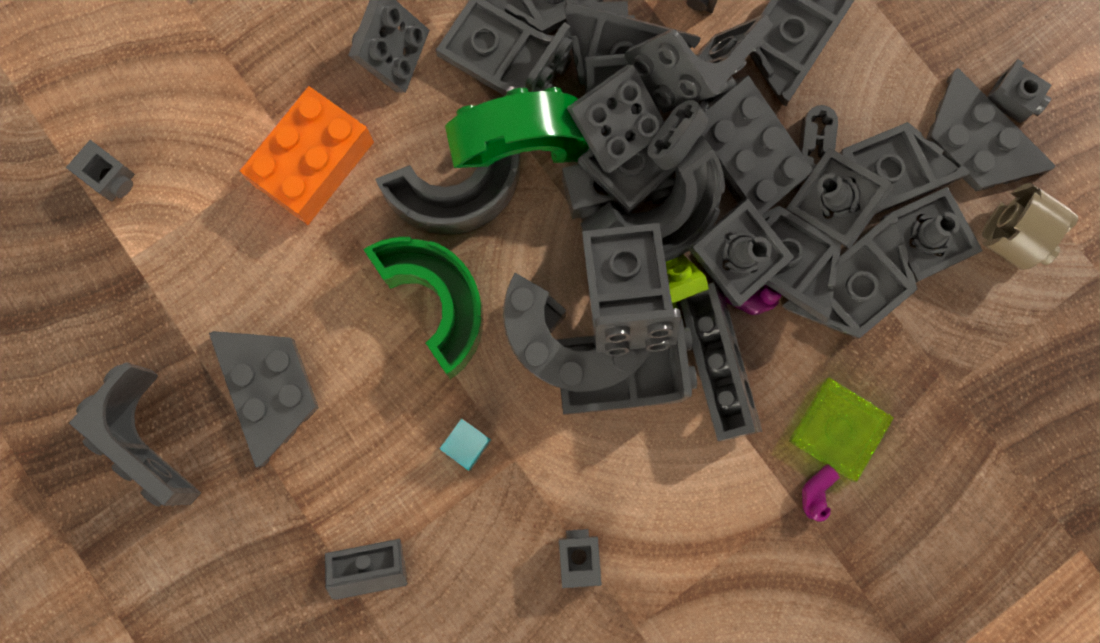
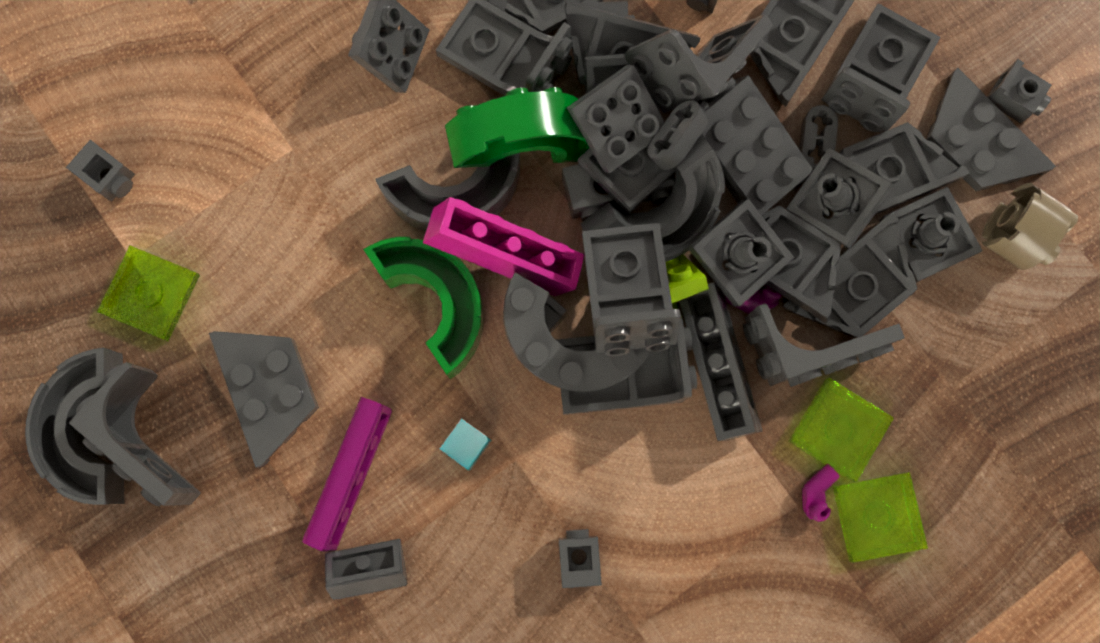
(57, 446): none -> dark grey brick
(148, 293): none -> clear neon green tile
(308, 155): orange brick -> none
(347, 475): none -> magenta brick
(502, 246): none -> dark pink brick
(784, 362): none -> dark grey bracket
(880, 517): none -> clear neon green tile
(881, 70): none -> dark grey bracket

